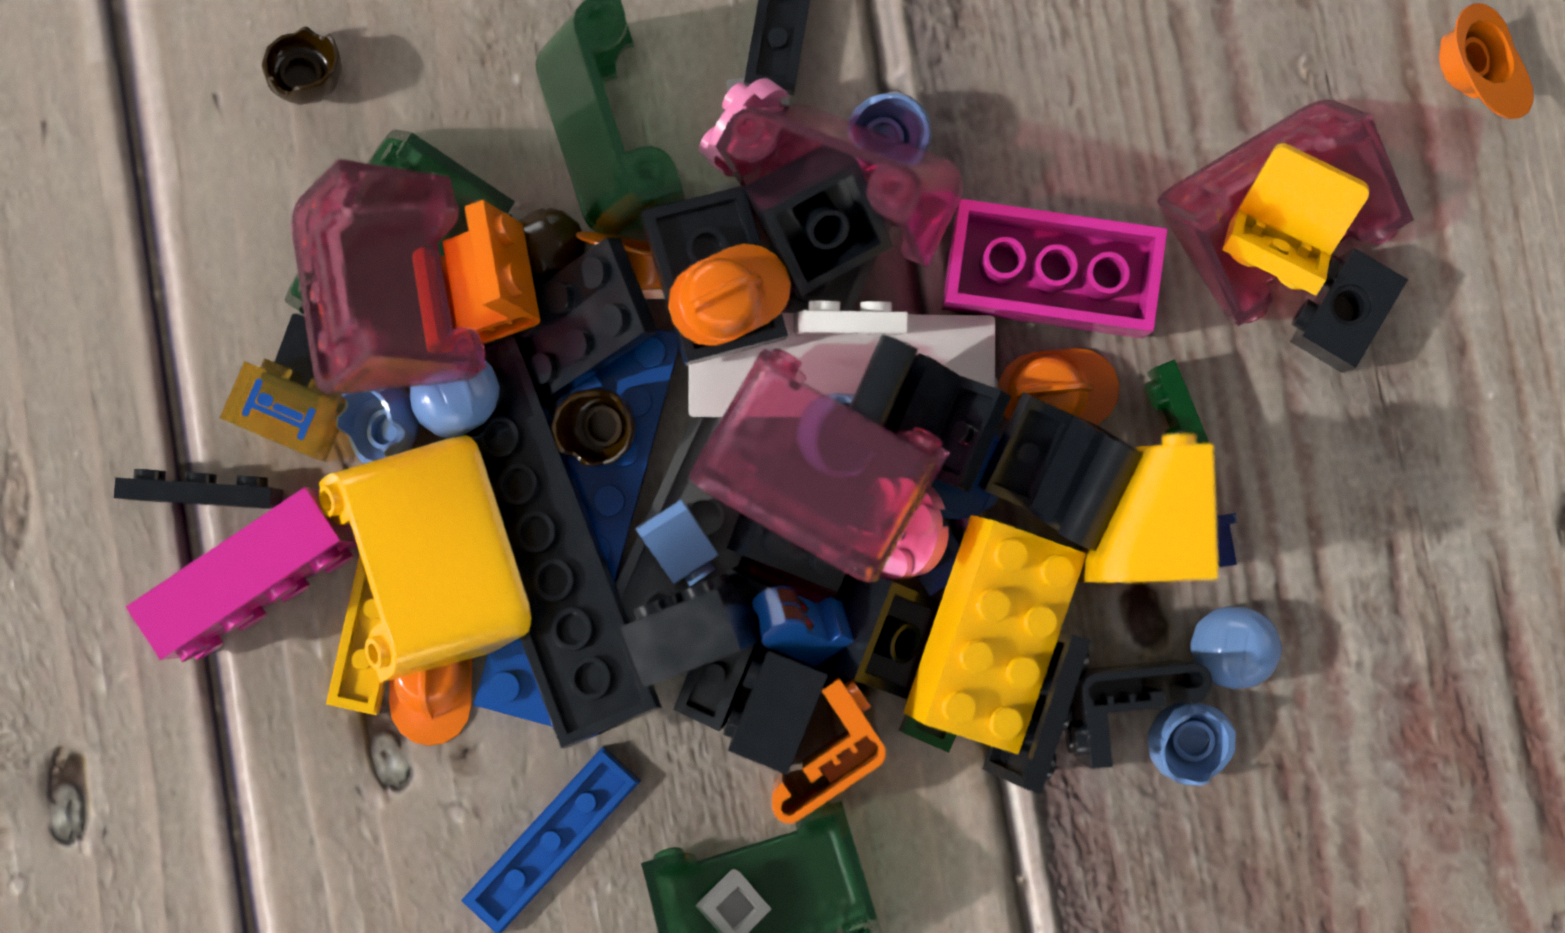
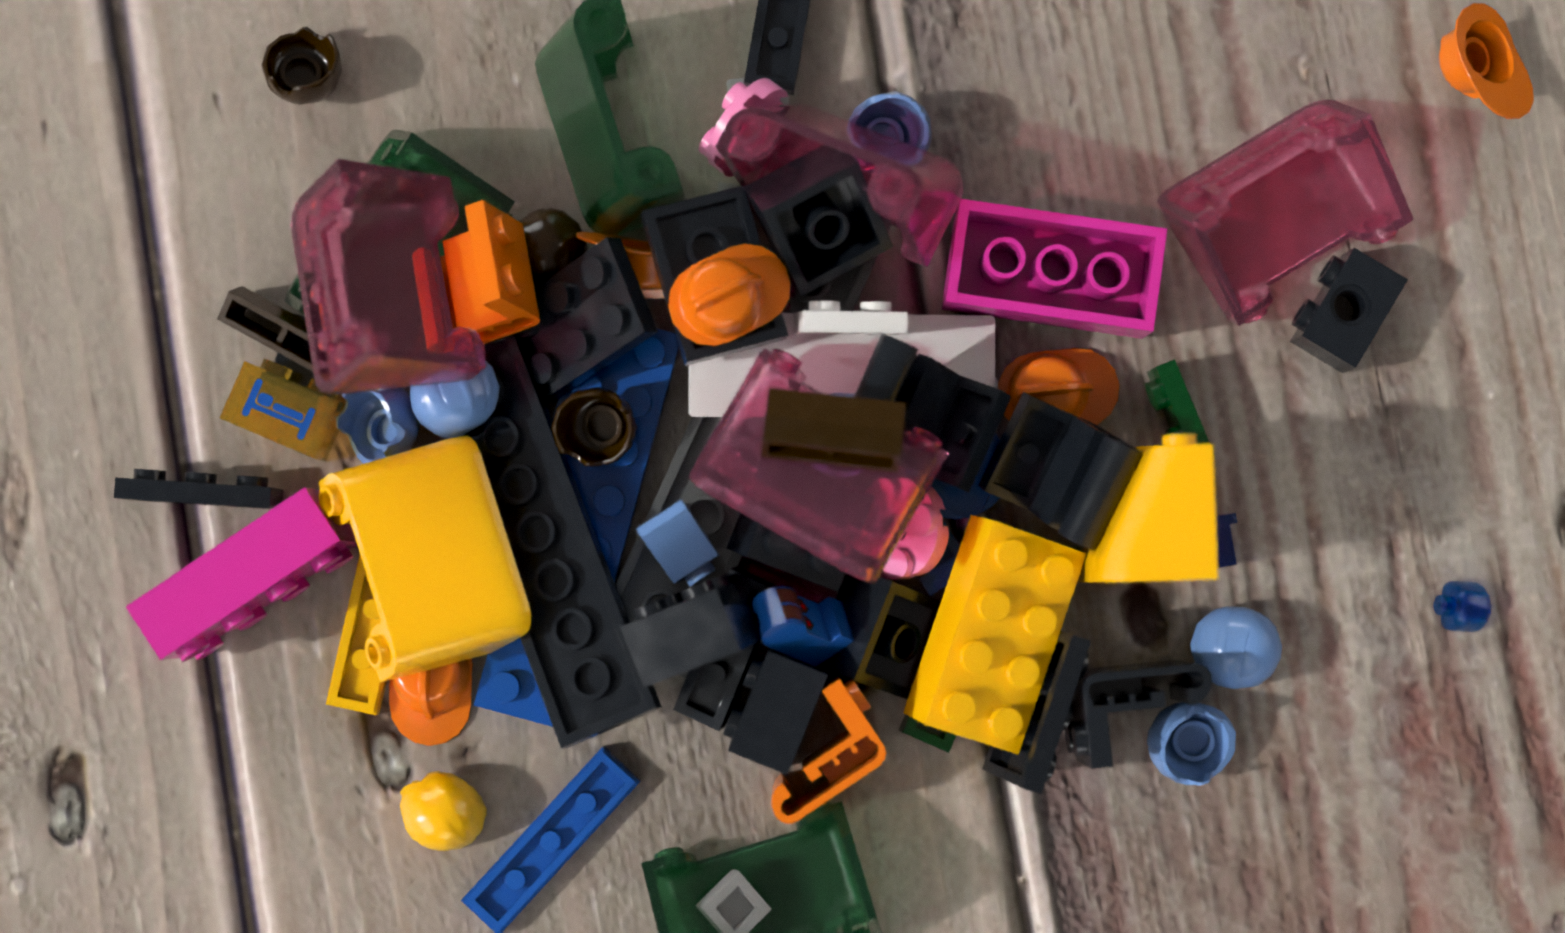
(292, 326): none -> dark brown piece
(442, 811): none -> yellow hair
(833, 430): none -> dark brown piece
(1294, 218): yellow bracket -> none
(1463, 606): none -> clear blue piece

